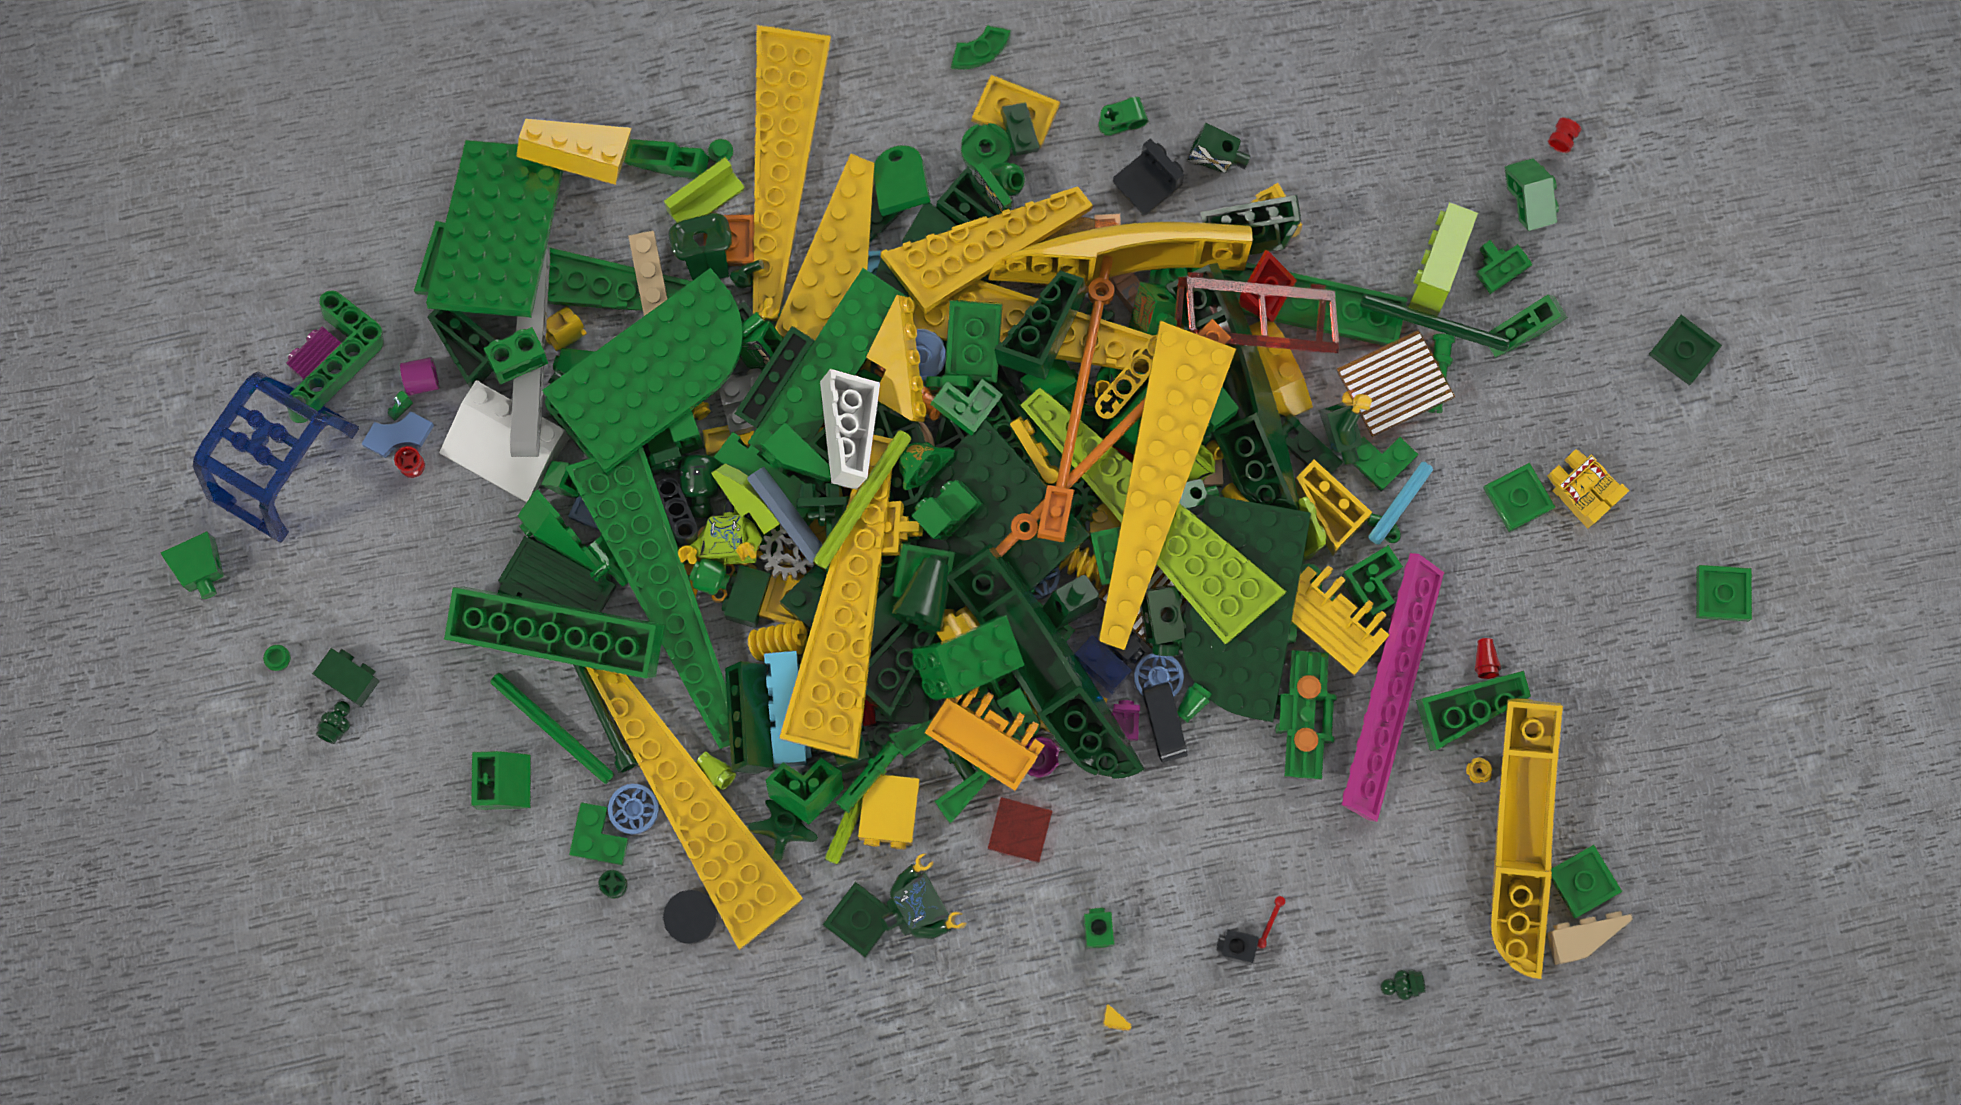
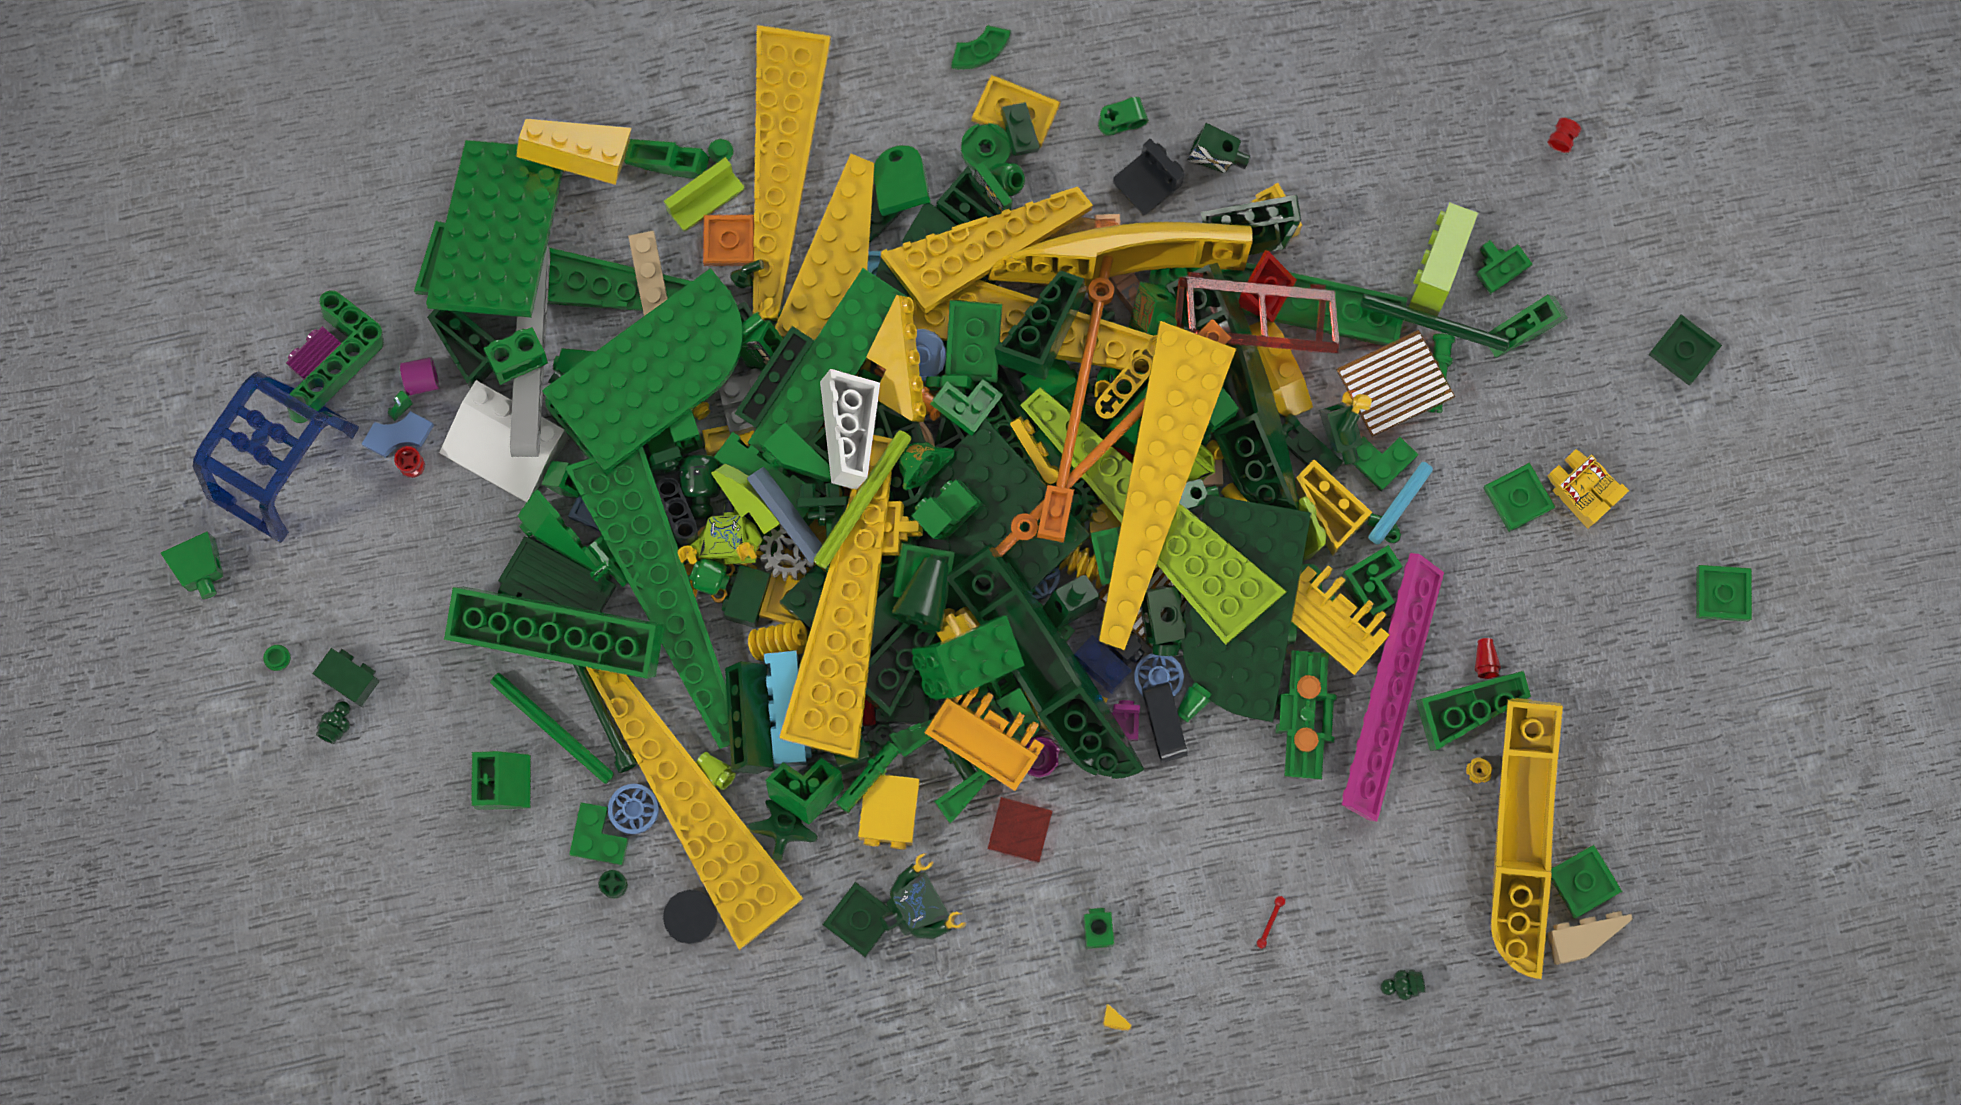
(564, 328): yellow cylinder -> none
(702, 258): dark green piece -> none
(843, 834): lime axle -> none
(1249, 946): black brick -> none
(1534, 193): green brick -> none

